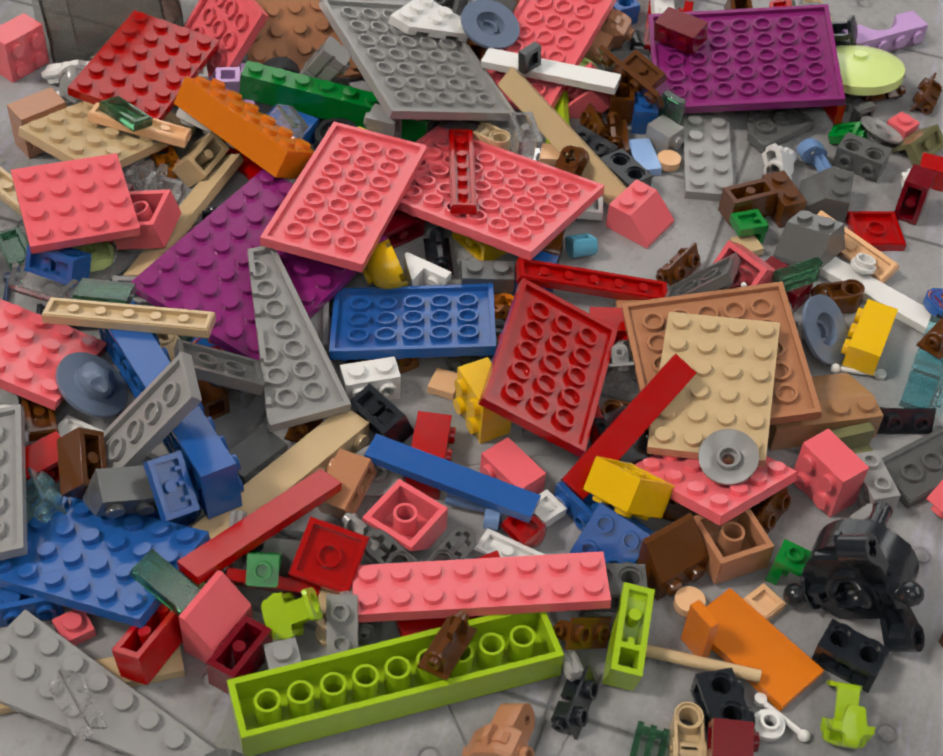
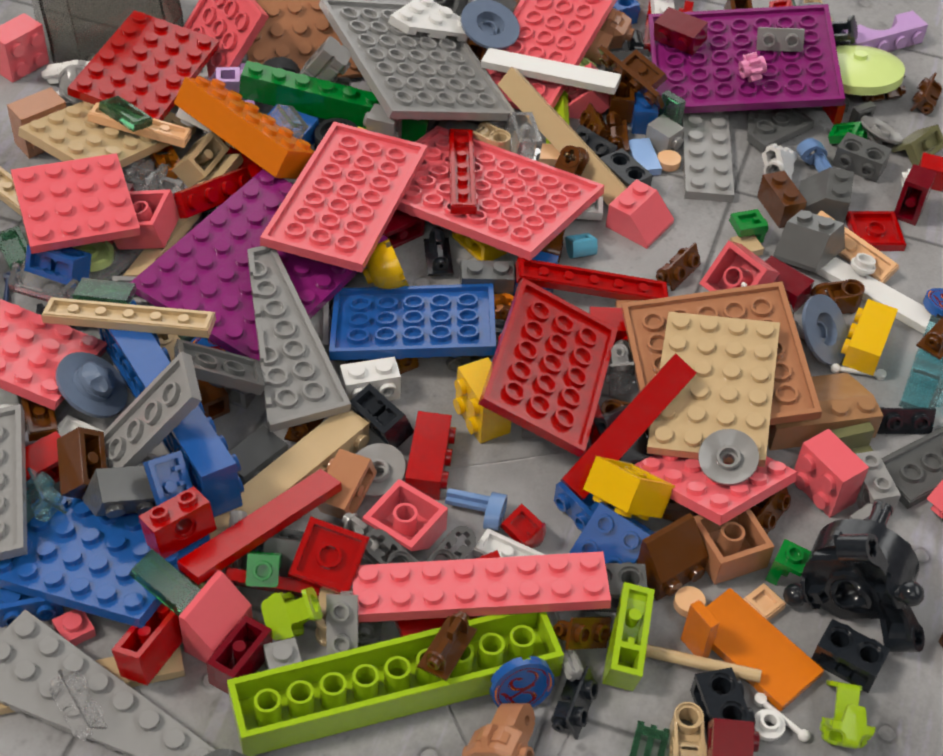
(177, 522): none -> red brick
(210, 193): none -> red plate
(421, 272): white slope -> none
(443, 384): light nougat tile -> none
(453, 478): blue tile -> none
(512, 465): coral brick -> none
(522, 682): none -> blue tile
(529, 57): black plate -> none
(549, 508): white plate -> none
(712, 278): dark grey plate -> none
(748, 196): reddish brown brick -> none
(752, 67): none -> bright pink gear
(780, 39): none -> light grey hinge
(798, 274): clear green tile -> none
(903, 124): coral plate -> none

